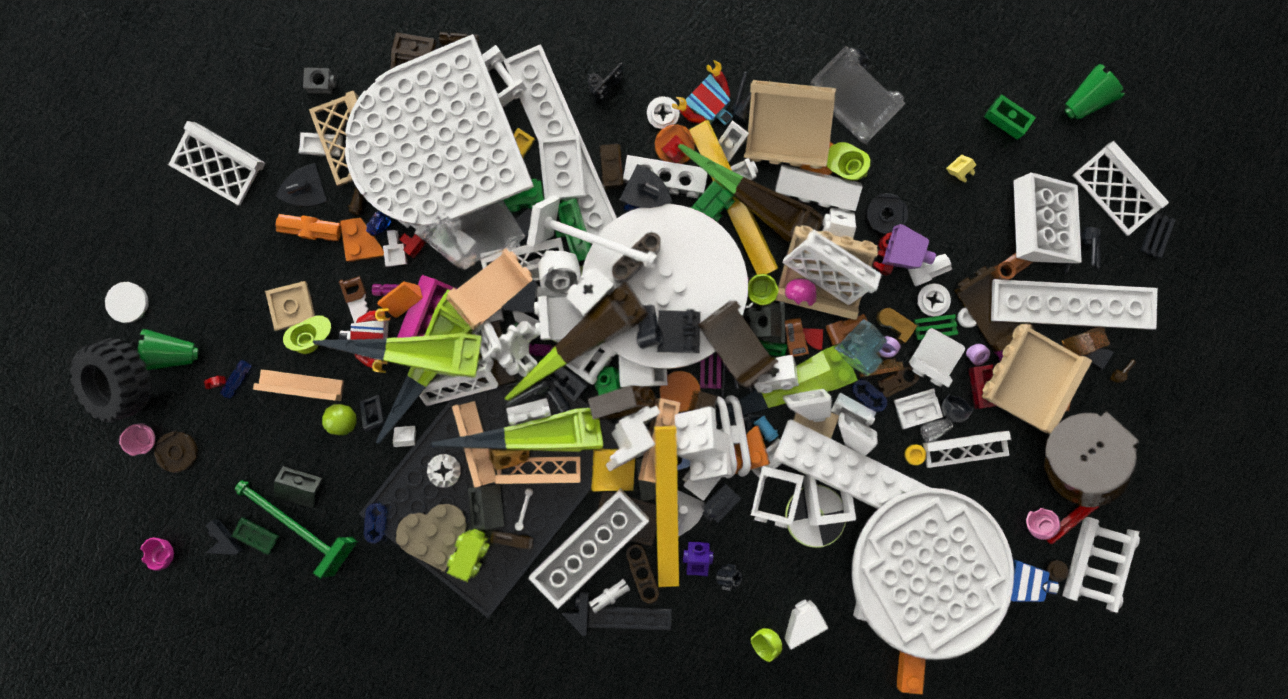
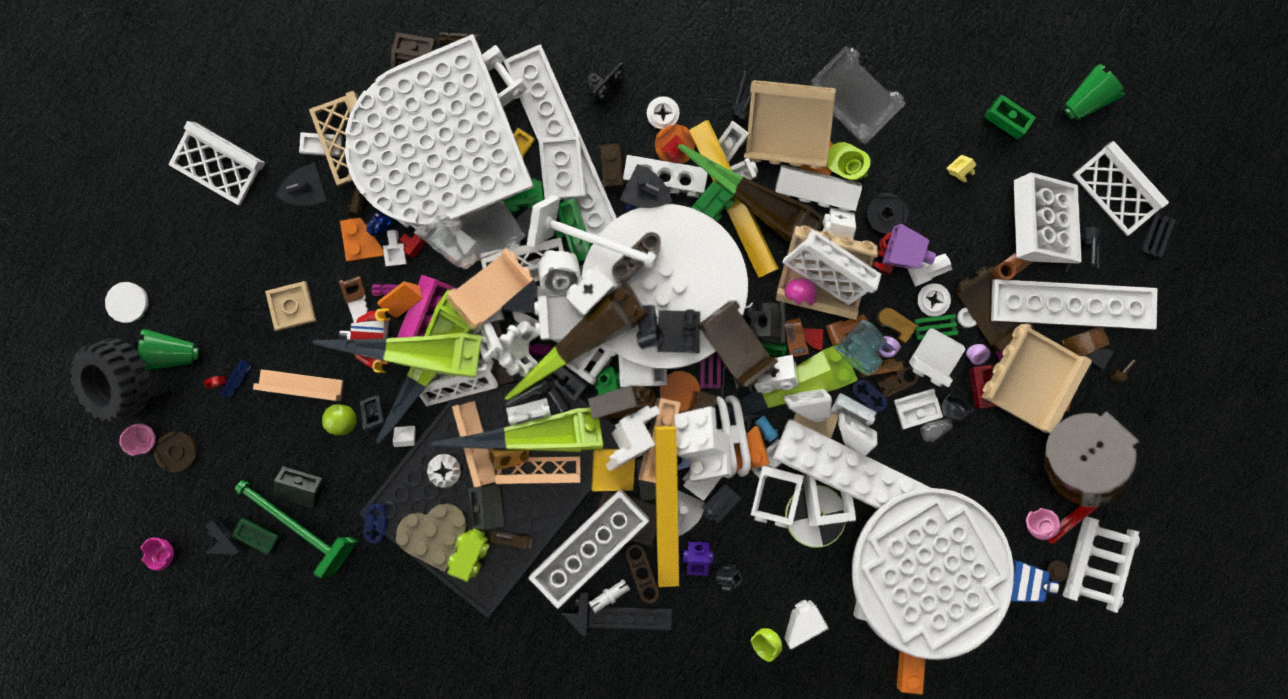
(301, 335): lime piece -> none
(308, 227): orange piece -> none
(311, 76): dark grey brick -> none
(519, 525): white hinge -> none
(708, 99): torso -> none
(762, 289): lime hair -> none
(915, 454): yellow tile -> none
(968, 441): white fence -> none

